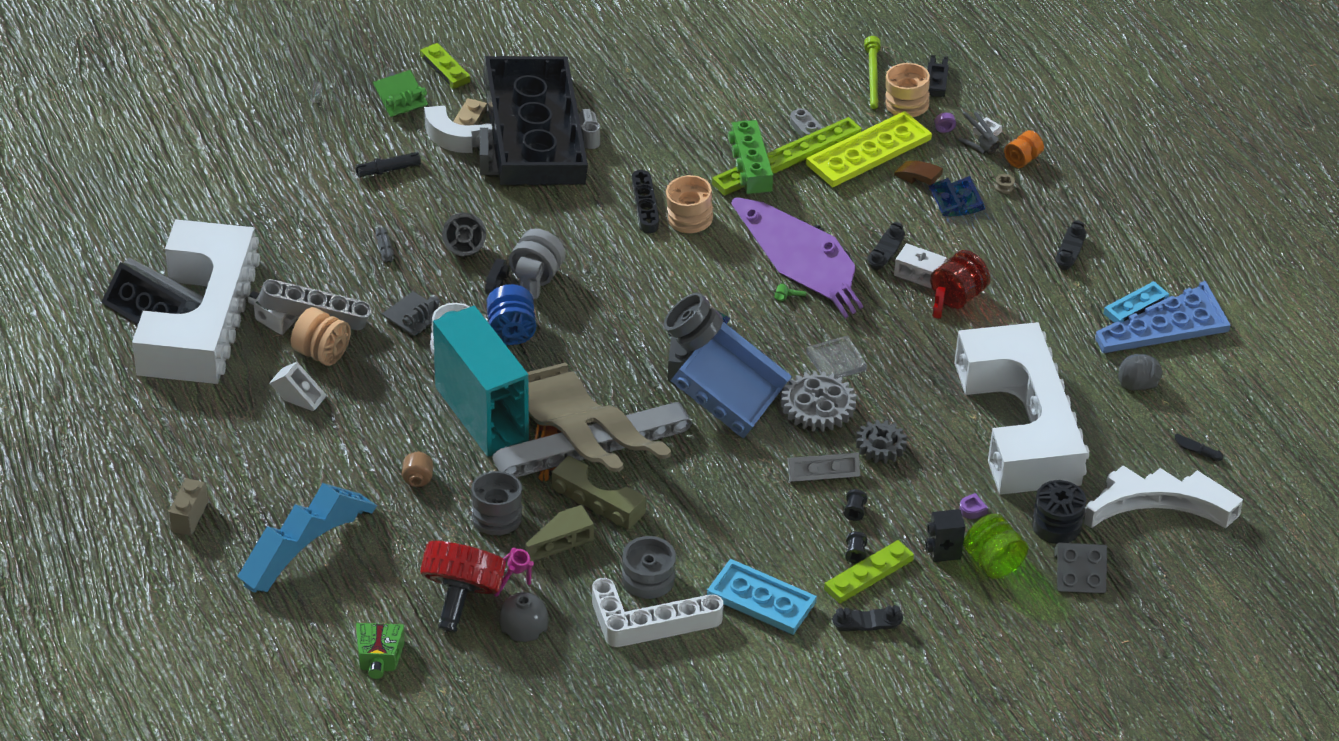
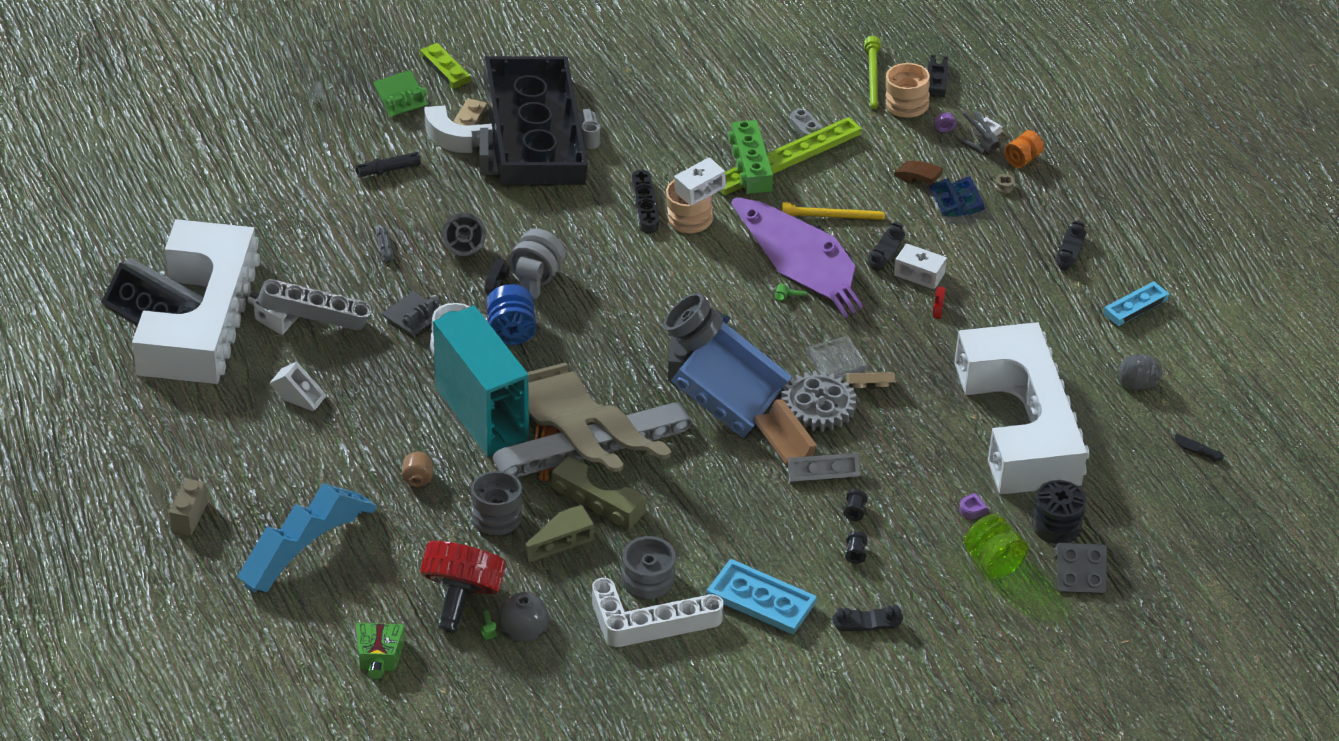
(320, 336): light nougat wheel -> none
(488, 630): none -> bright green hand
(518, 561): dark pink plant -> none
(700, 181): none -> white brick
(785, 432): none -> medium nougat panel
(786, 207): none -> yellow piece
(868, 149): neon yellow plate -> none
(868, 571): lime plate -> none
(880, 379): none -> tan plate
(881, 441): dark grey gear -> none
(945, 535): black brick -> none
(962, 276): clear red wheel -> none
(1162, 490): white arch -> none
(1172, 319): medium blue wing -> none

